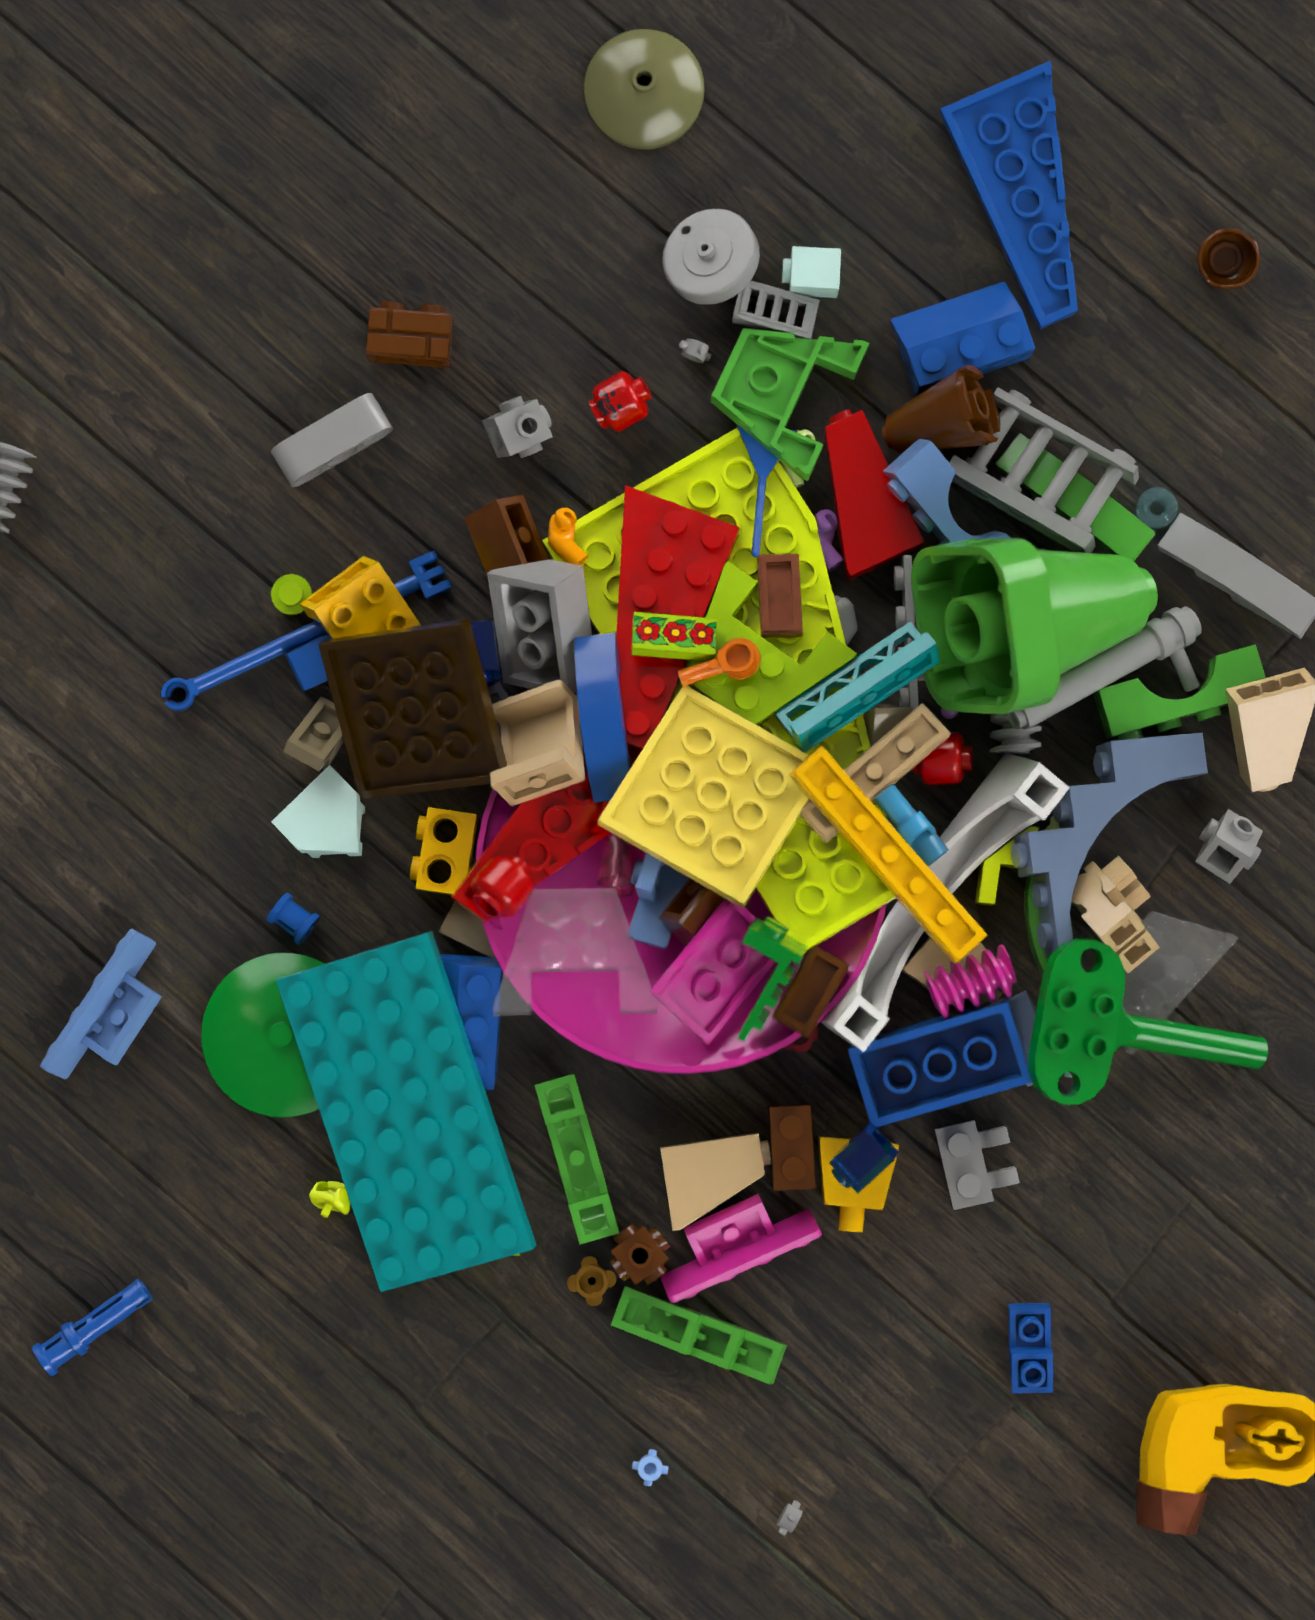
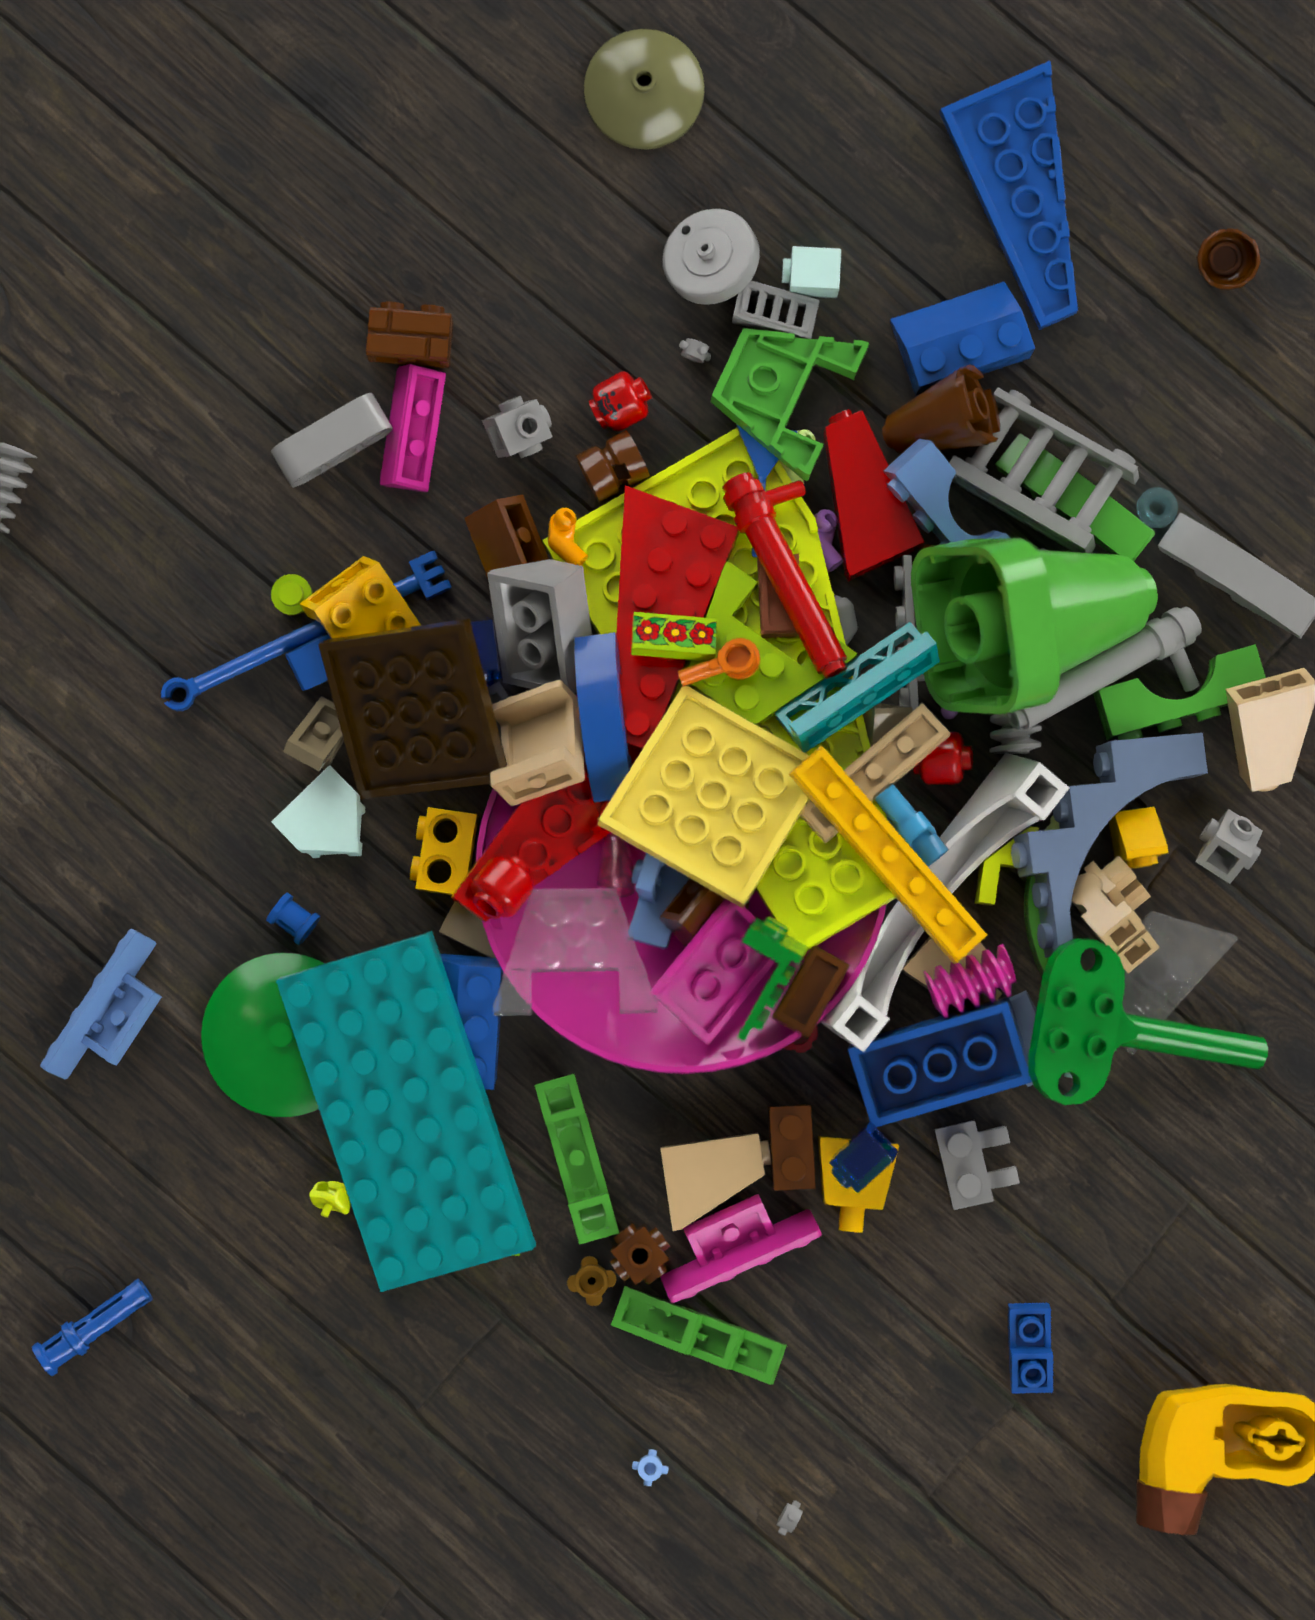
(415, 427): none -> dark pink slope
(598, 470): none -> reddish brown wheel
(757, 520): none -> red cylinder
(1138, 837): none -> yellow slope

